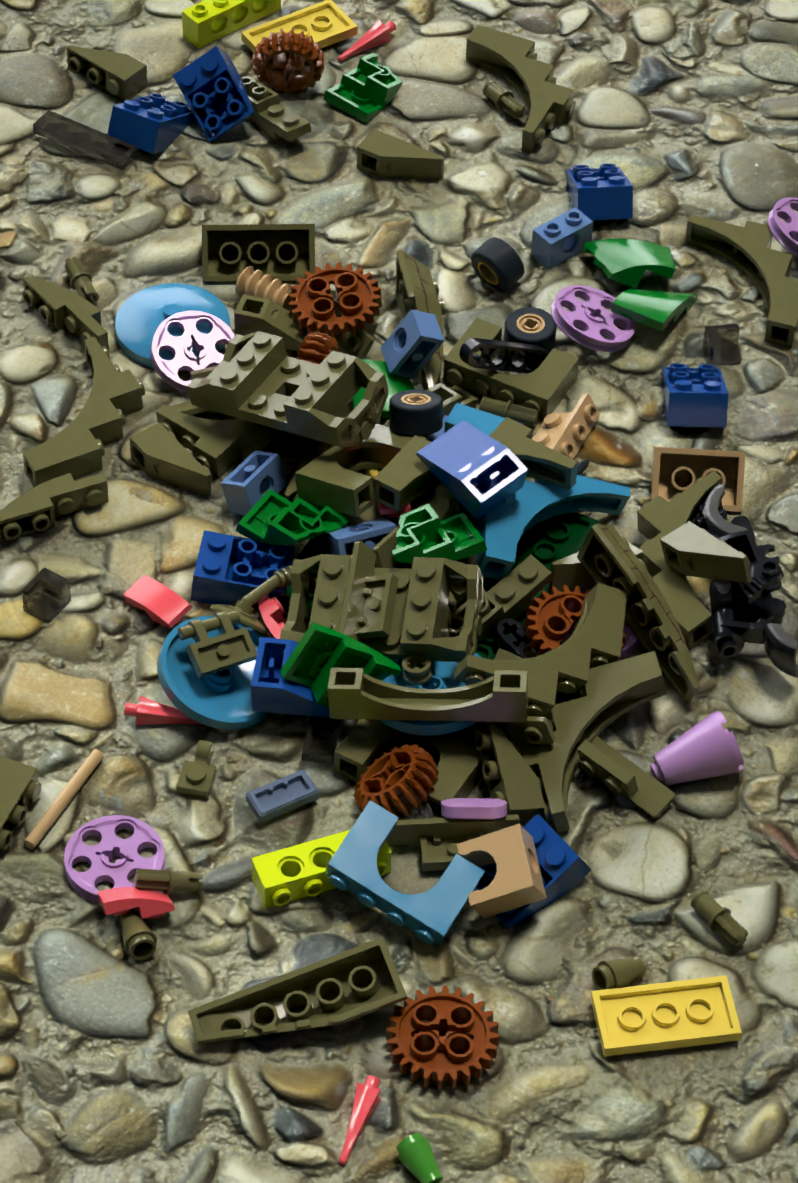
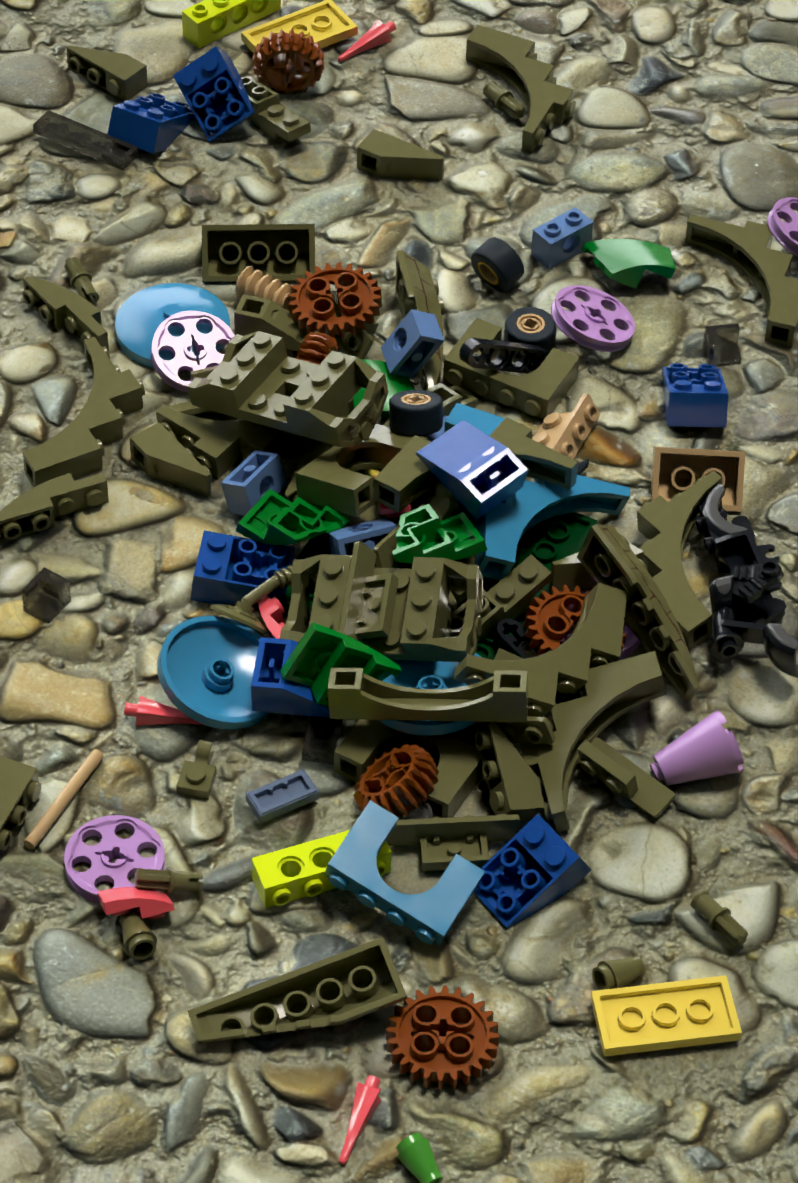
(158, 600): coral slope -> none
(219, 652): olive plate -> none
(364, 89): green slope -> none
(416, 669): olive bush -> none
(474, 808): lavender tile -> none
(508, 409): olive axle -> none
(517, 867): tan piece -> none
(600, 192): blue slope -> none
(653, 307): green slope -> none
(702, 555): olive slope -> none

